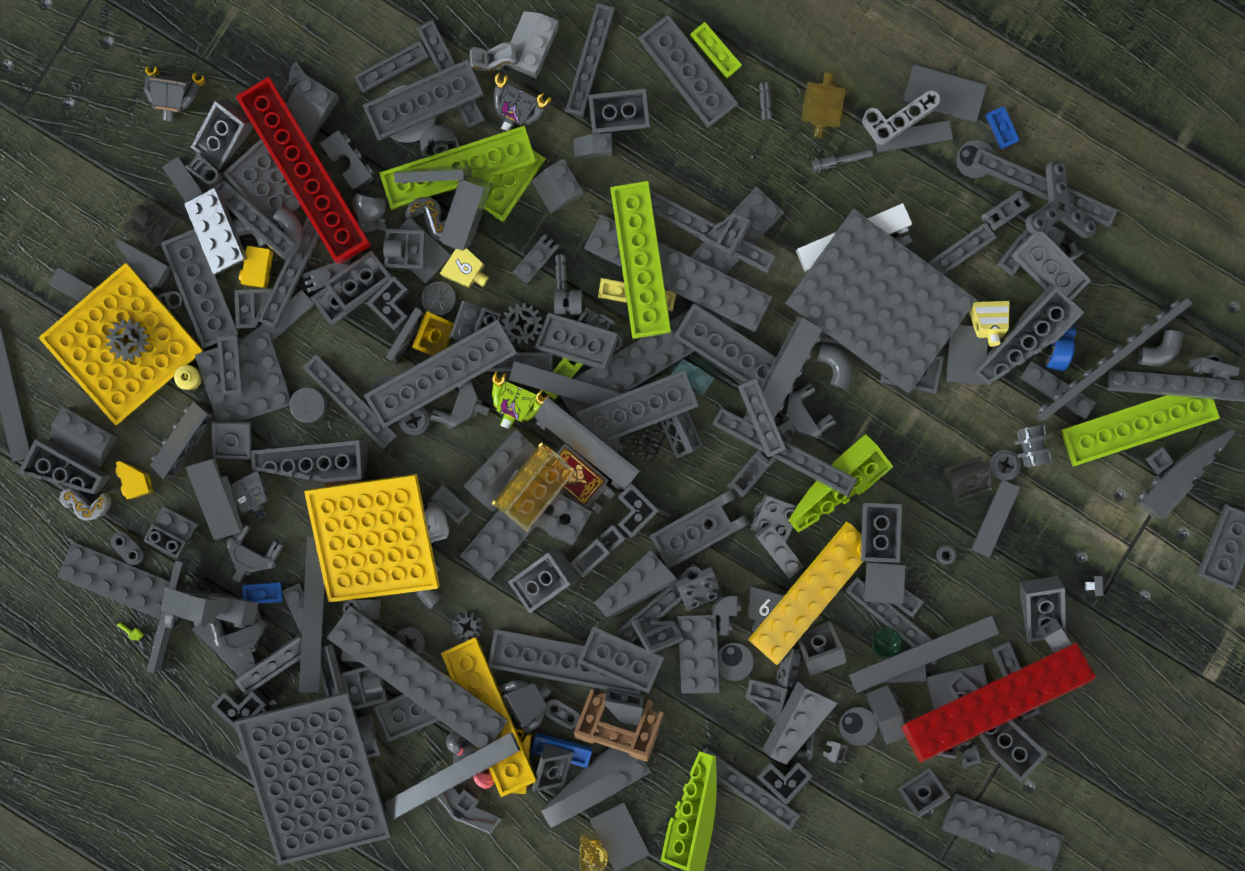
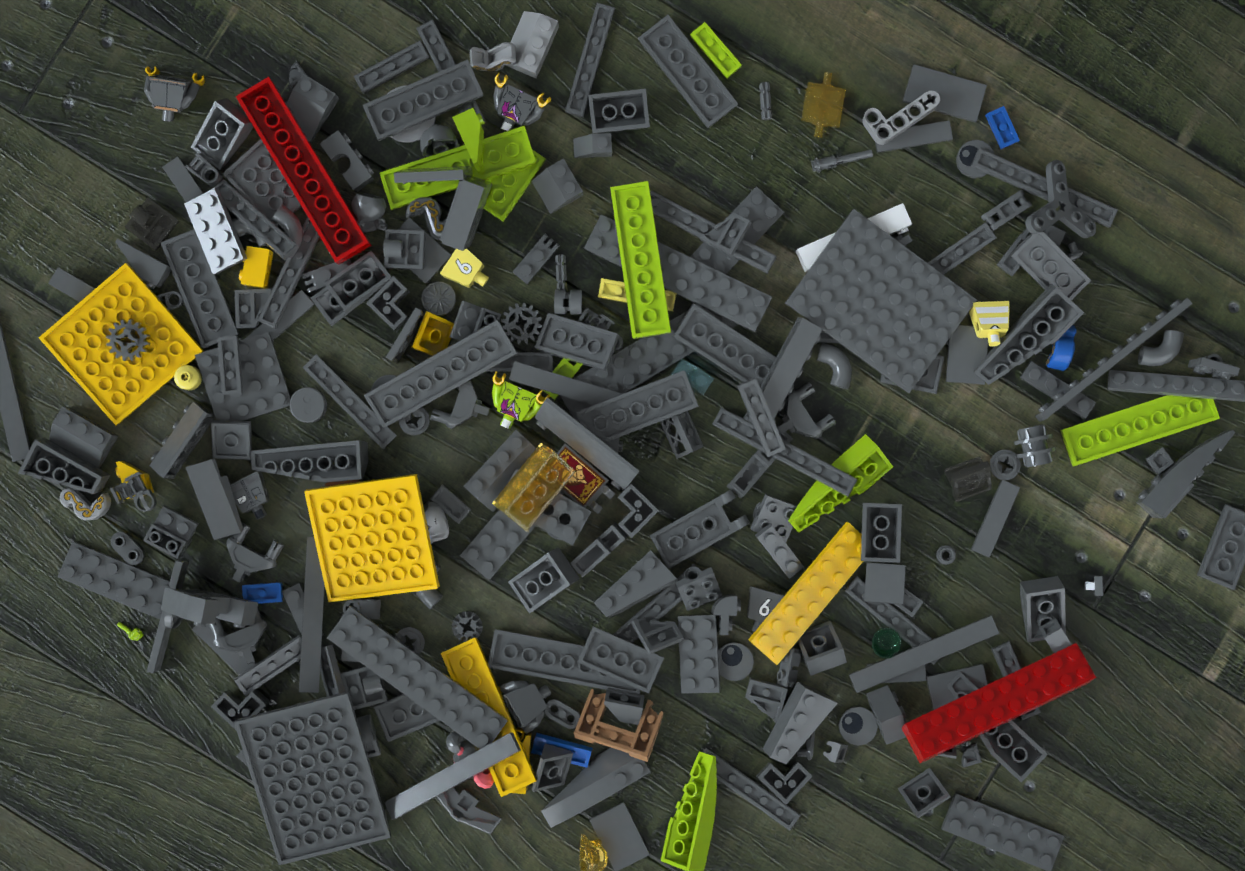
(134, 487): none -> dark grey piece
(472, 134): none -> lime slope

